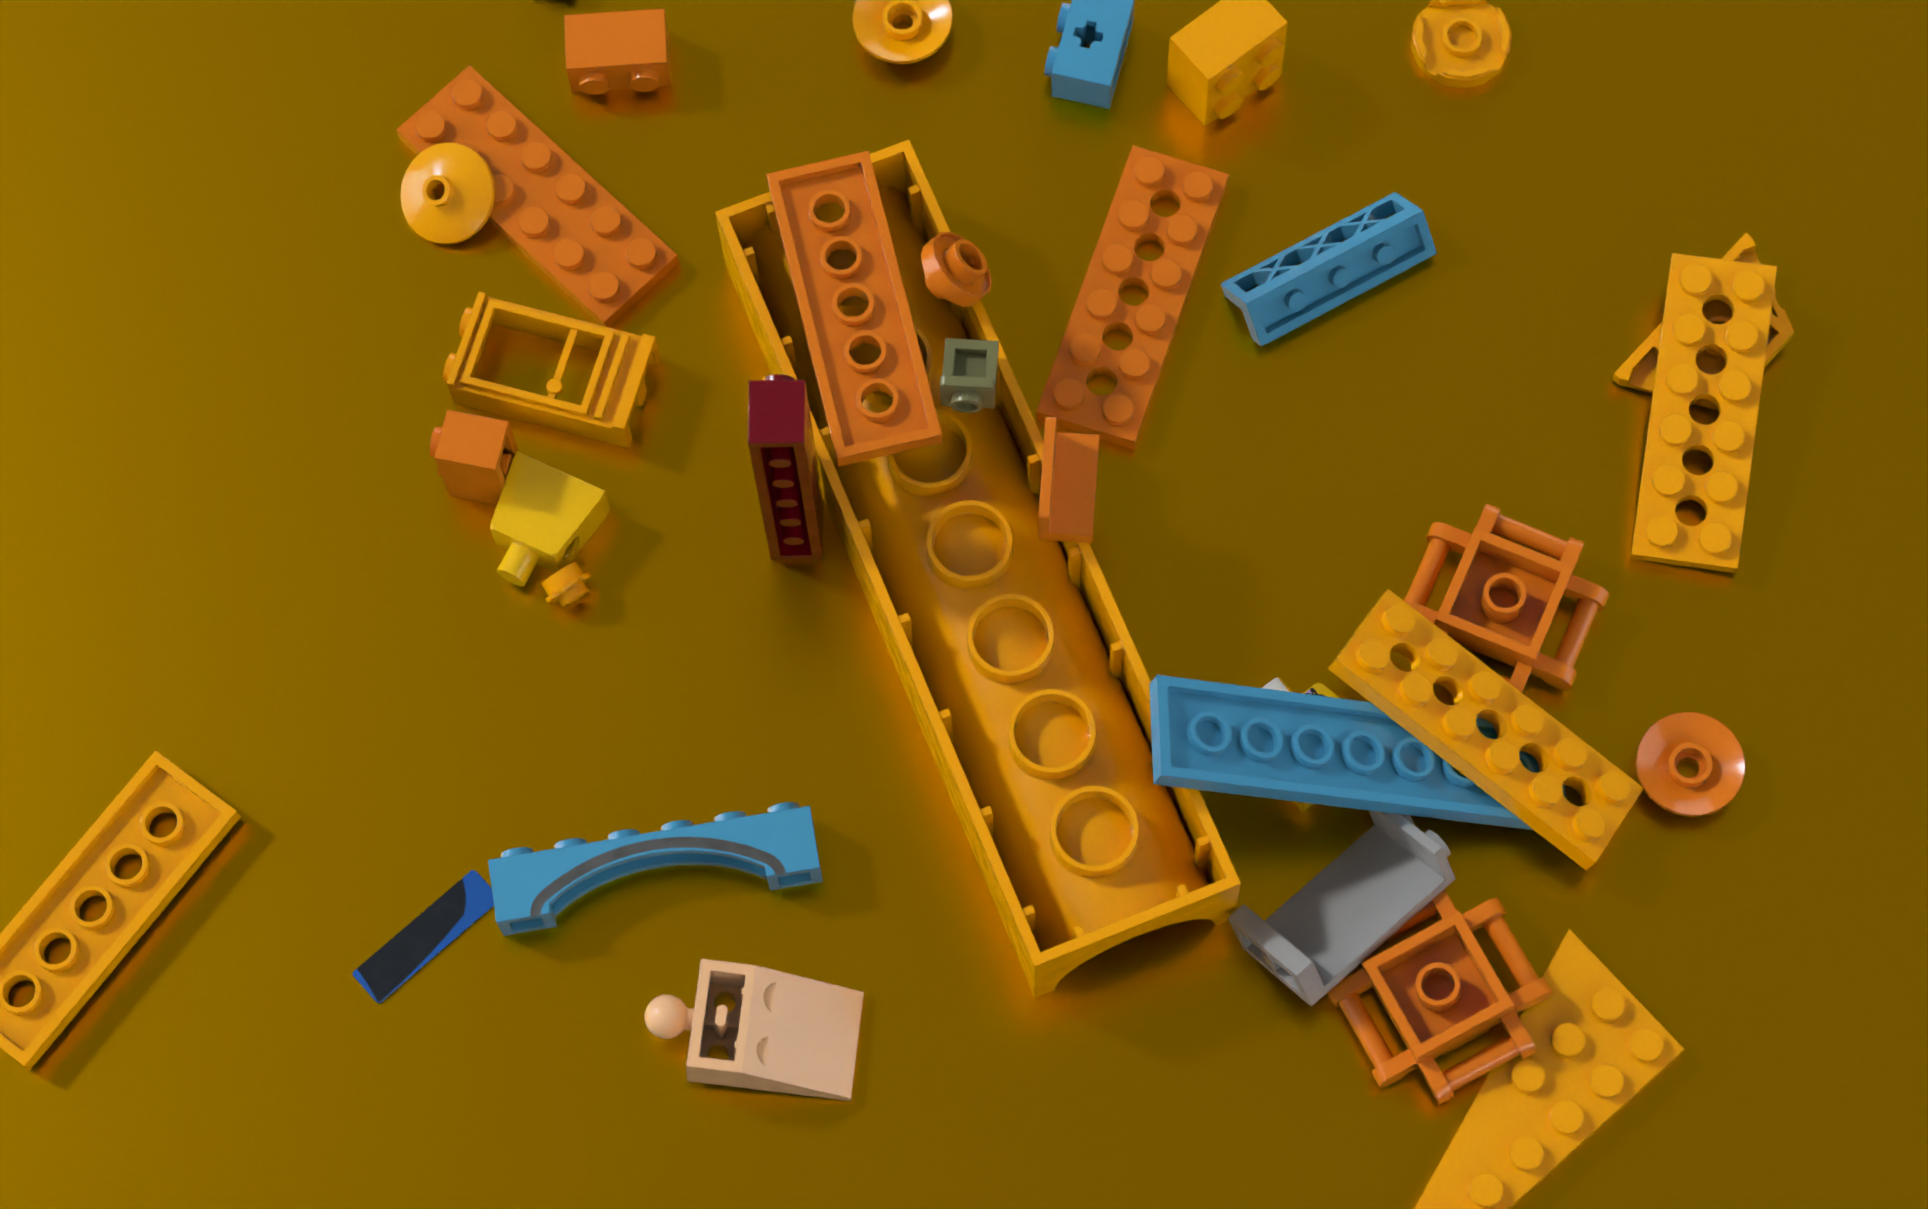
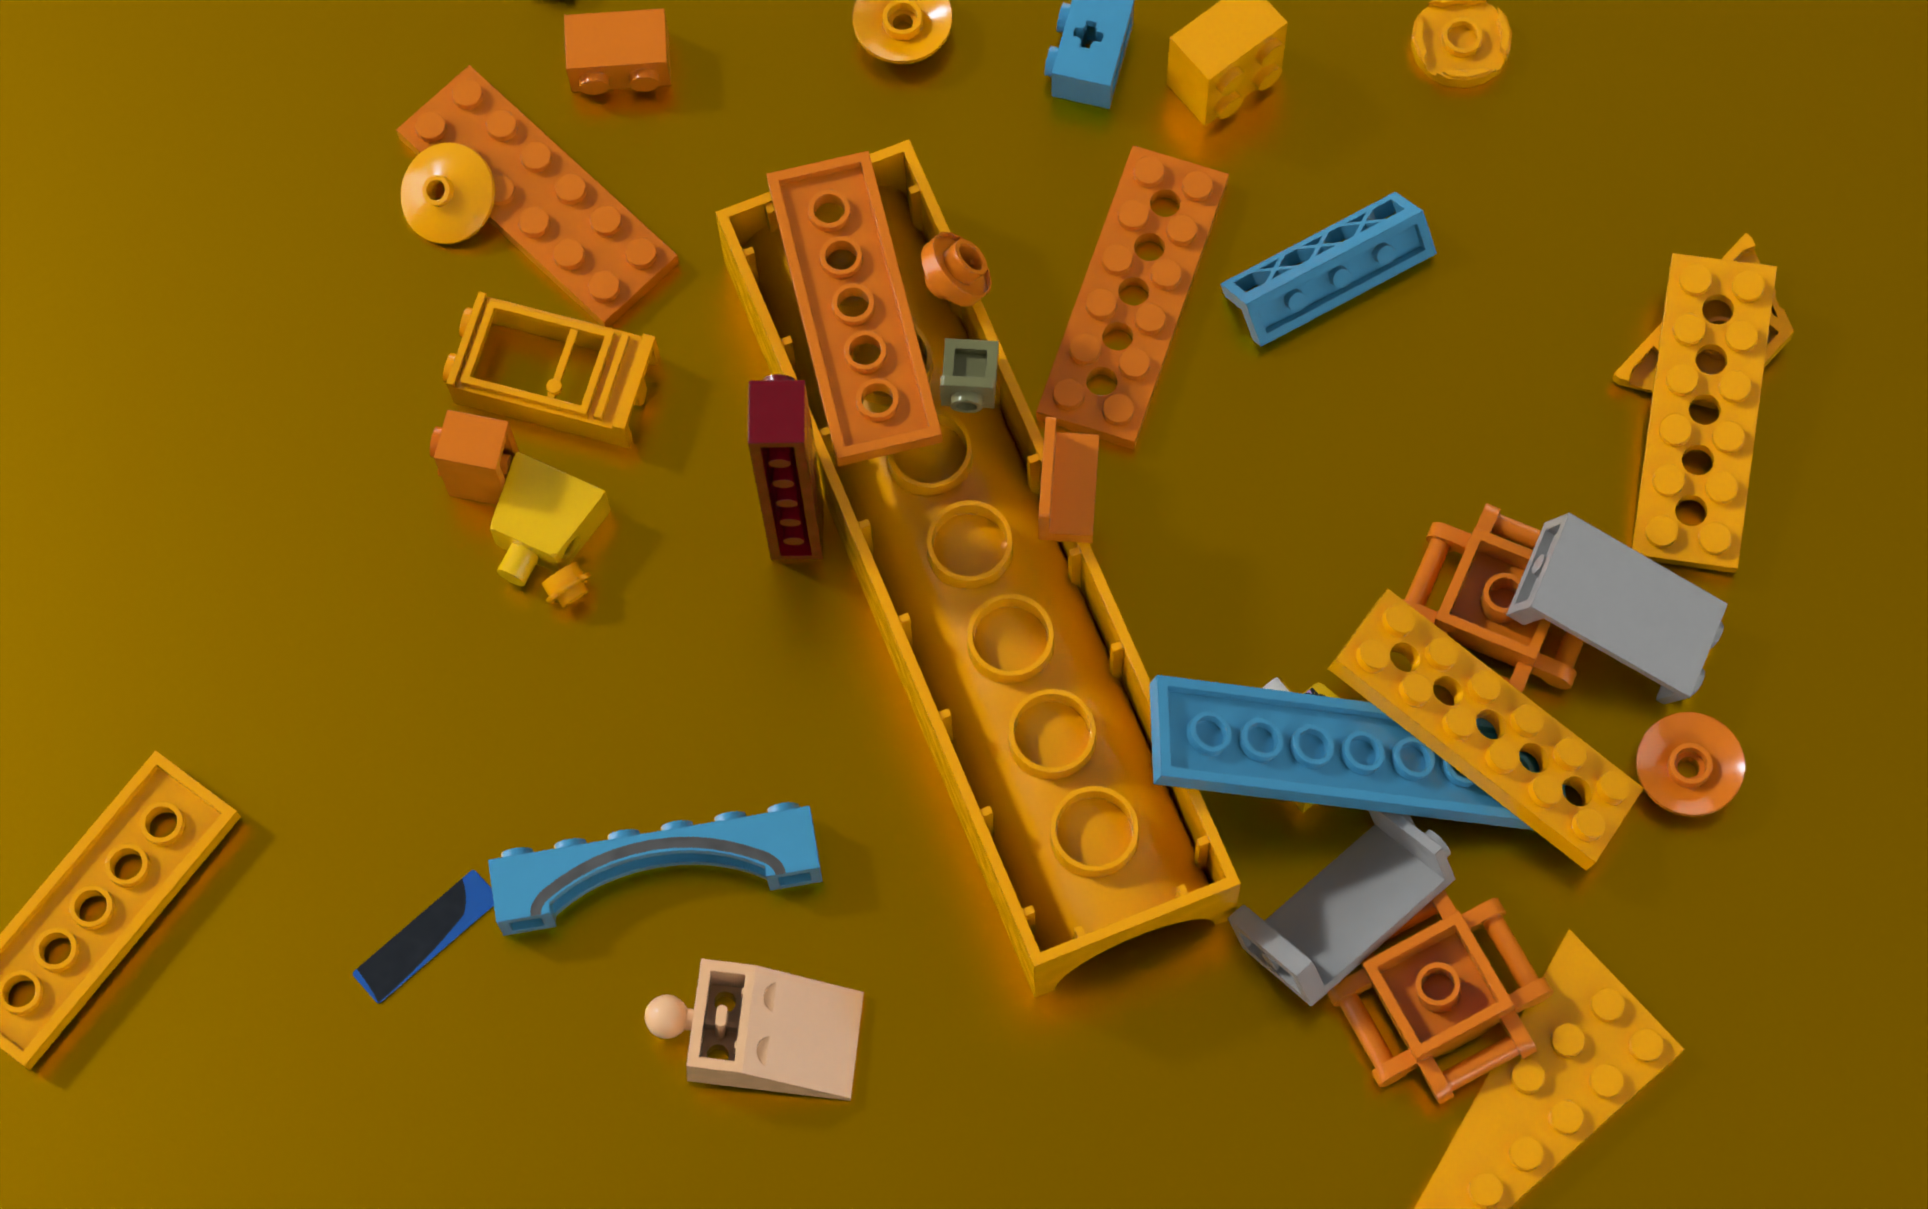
(1620, 605): none -> light grey panel

